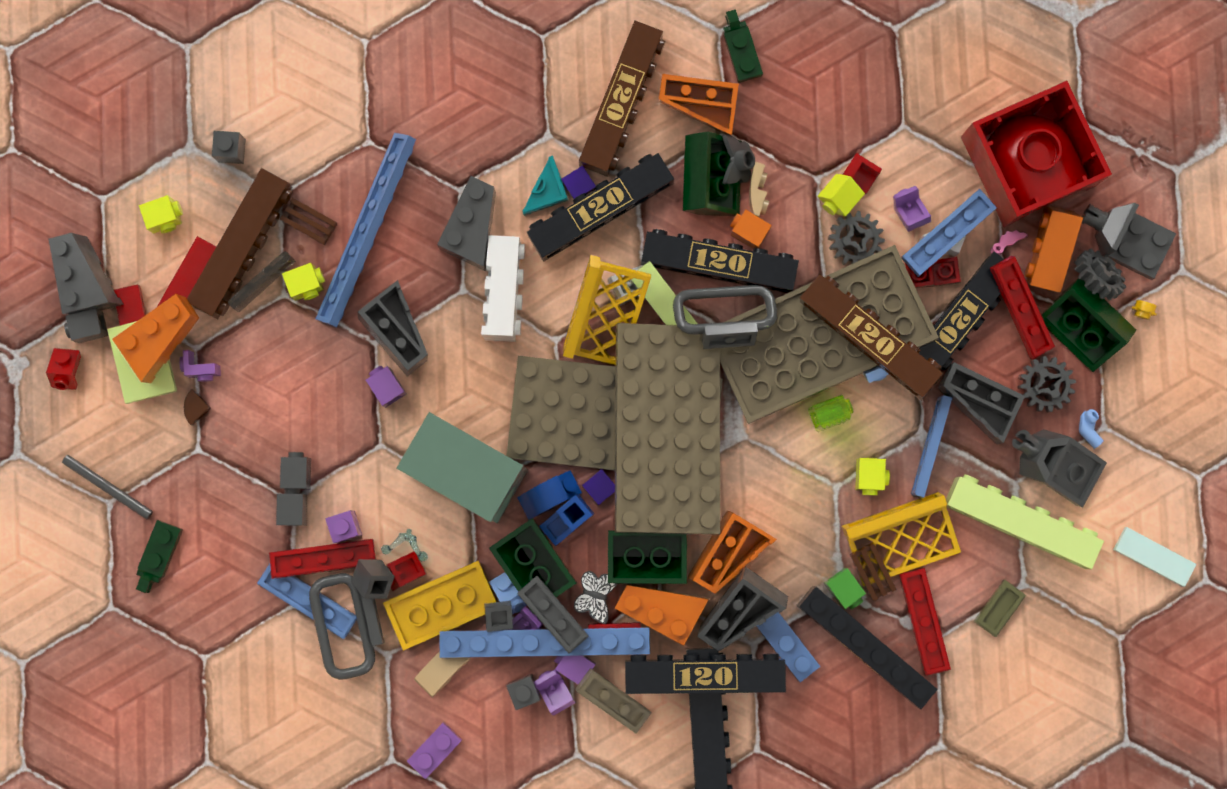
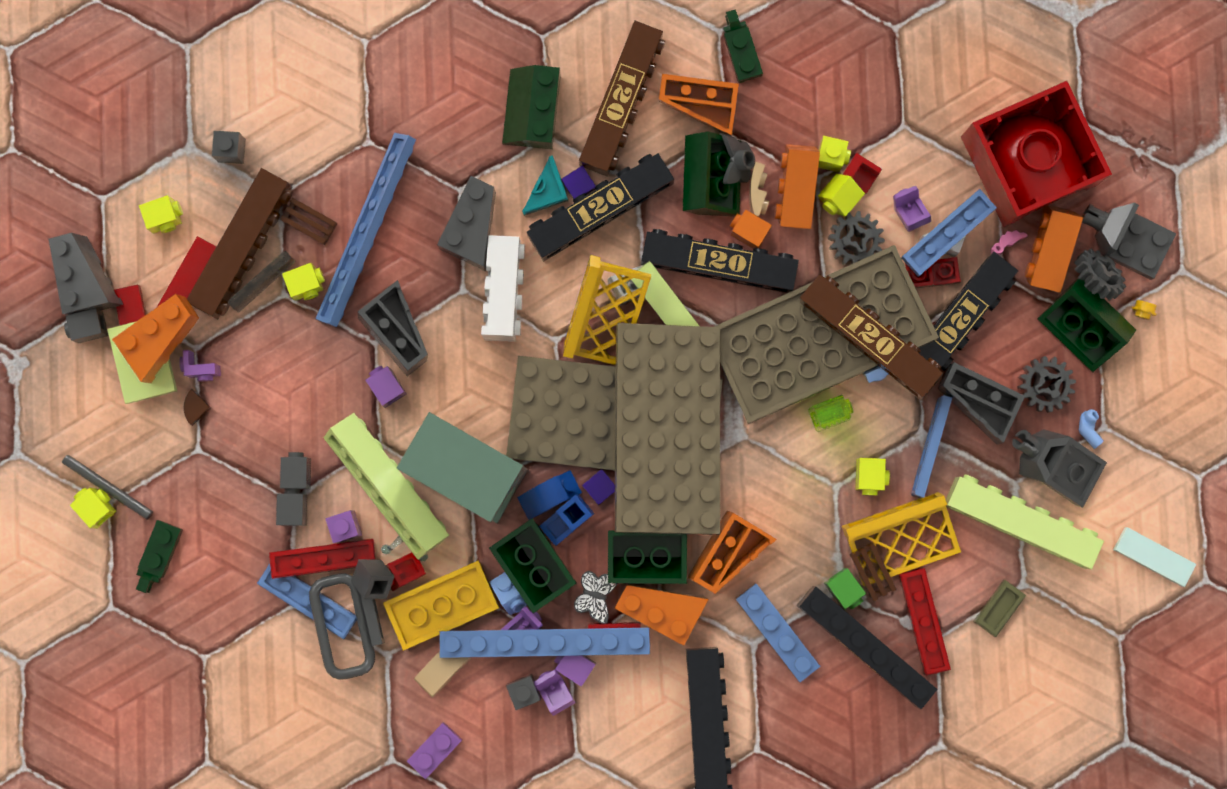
(63, 368): red bracket -> none
(93, 506): none -> neon yellow brick
(386, 485): none -> yellowish green brick
(498, 616): dark grey plate -> none
(532, 106): none -> dark green slope
(553, 614): dark grey tile -> none
(613, 700): dark tan tile -> none
(705, 675): black brick -> none
(726, 333): dark grey bar -> none
(740, 609): dark grey wedge -> none
(797, 186): none -> orange wedge
(833, 154): none -> neon yellow brick
(1022, 307): red tile -> none

